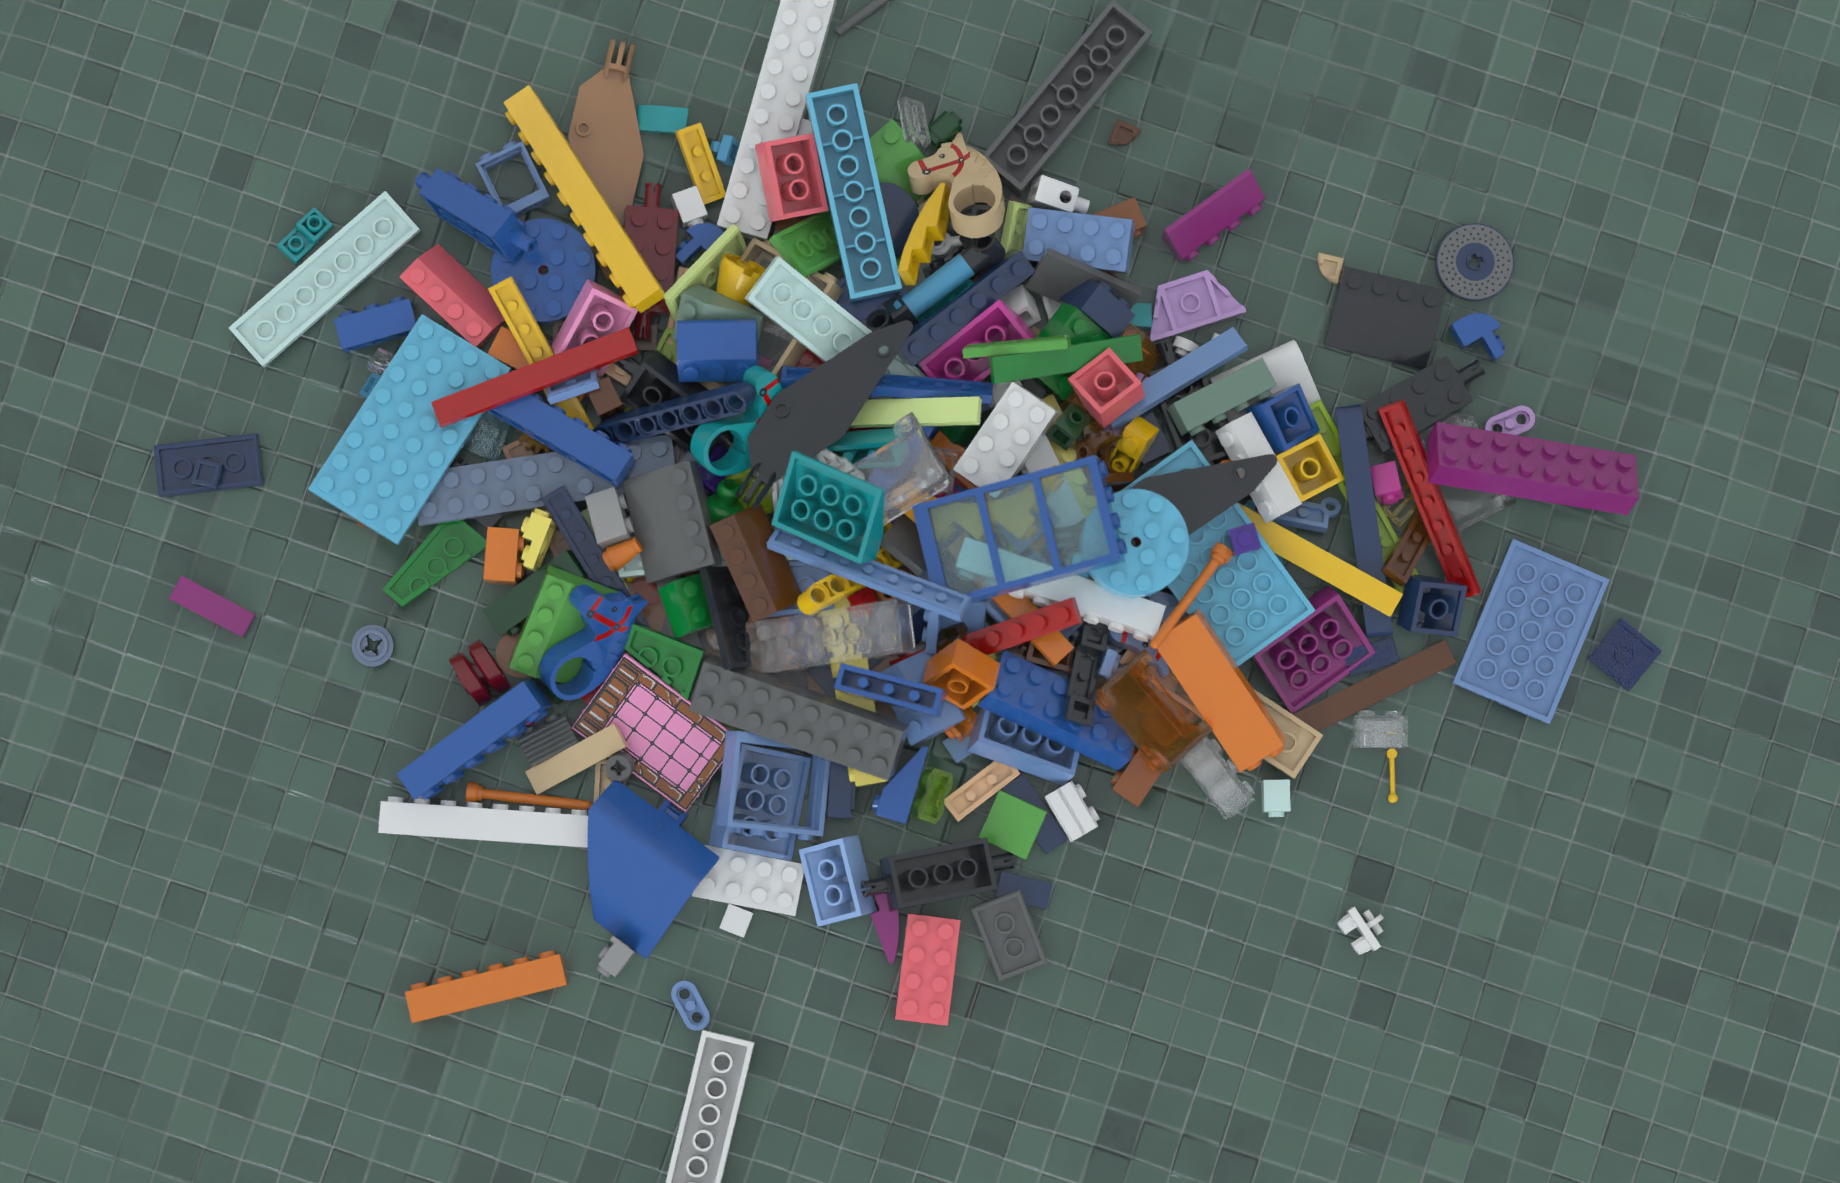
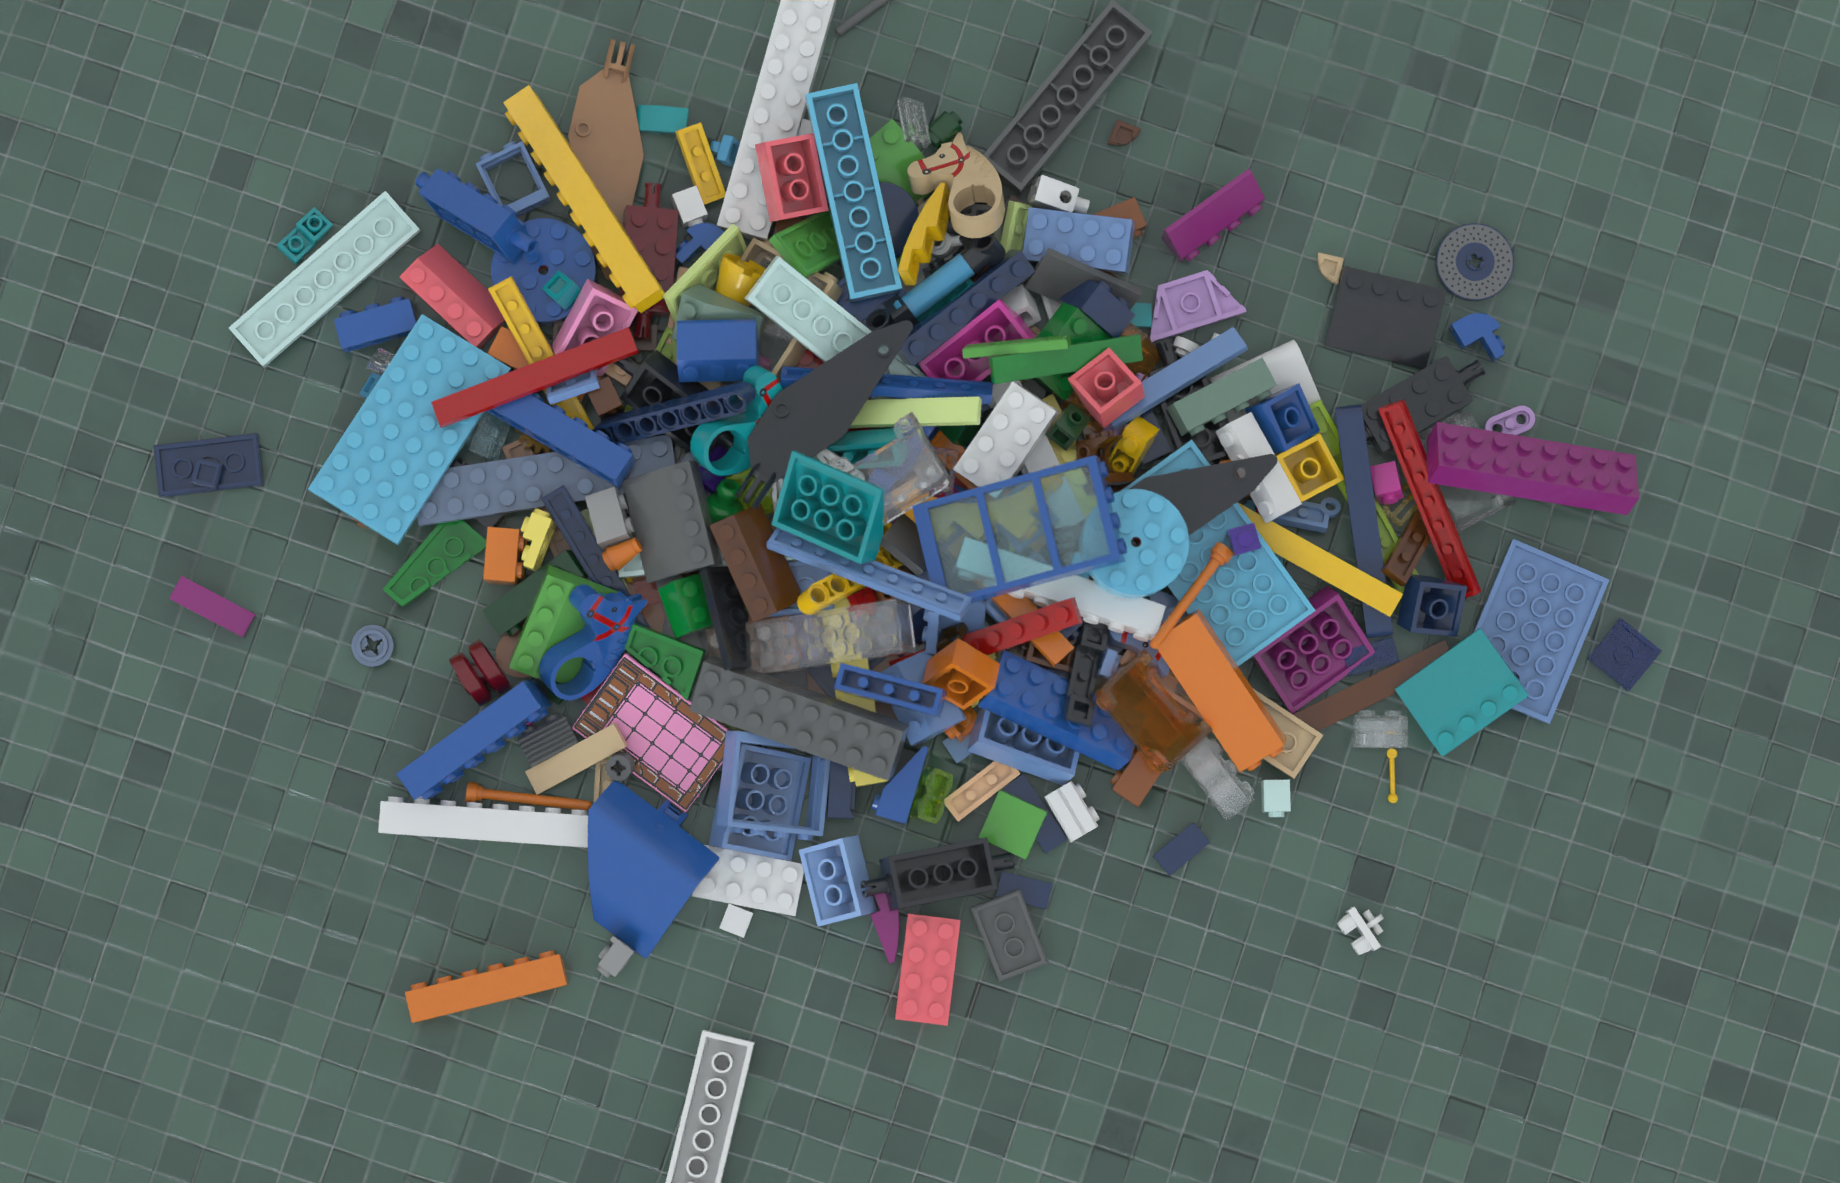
(562, 289): none -> teal slope
(689, 1006): medium blue plate -> none
(1181, 849): none -> dark blue tile
(1461, 692): none -> teal slope

